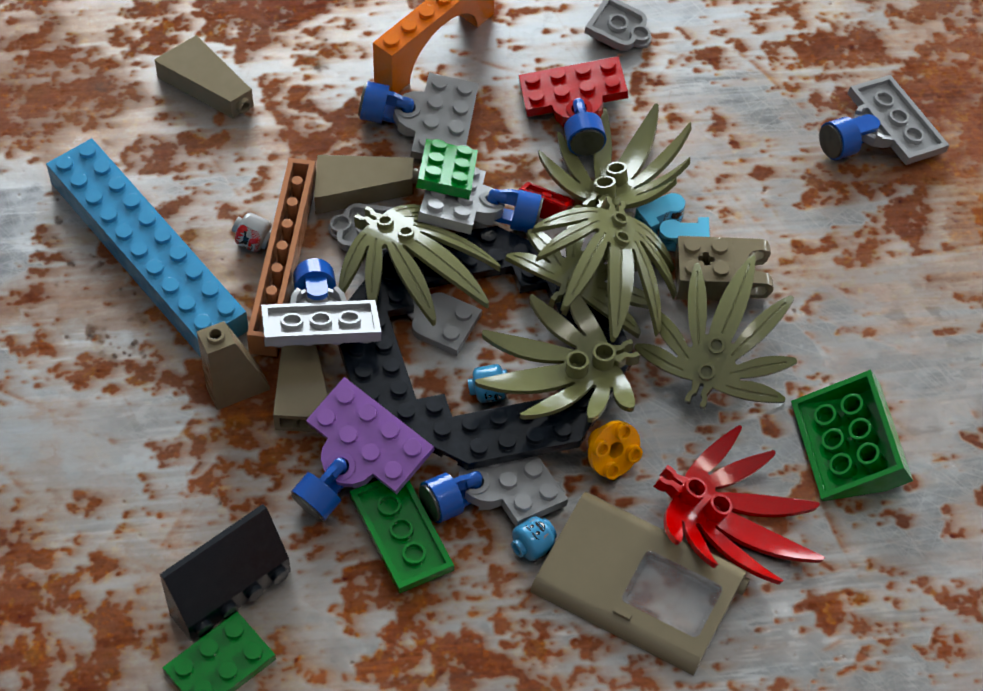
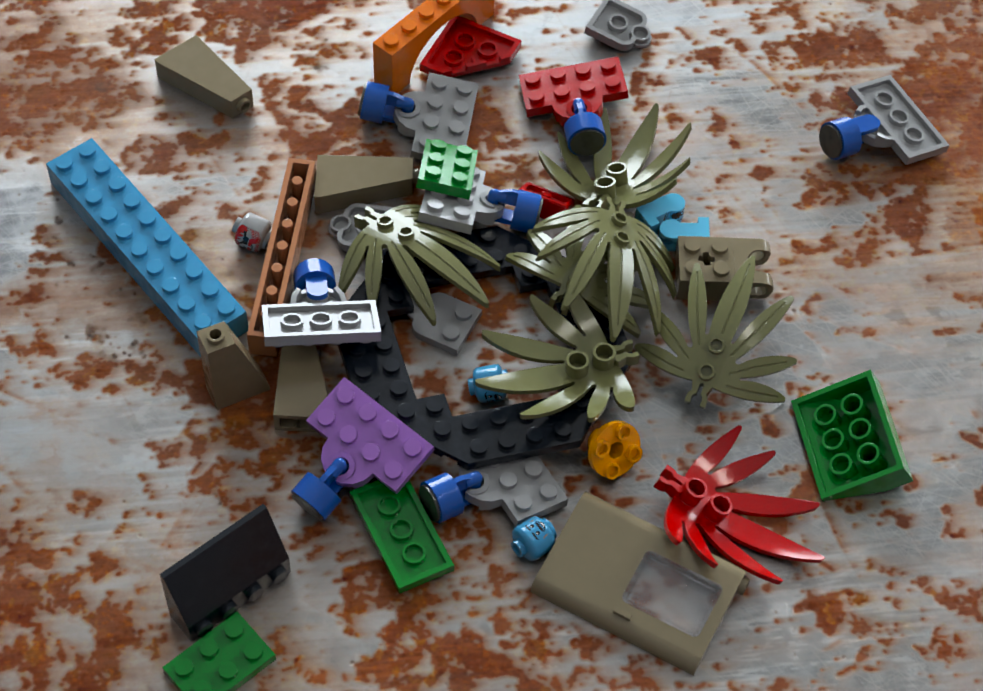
(468, 48): none -> red plate

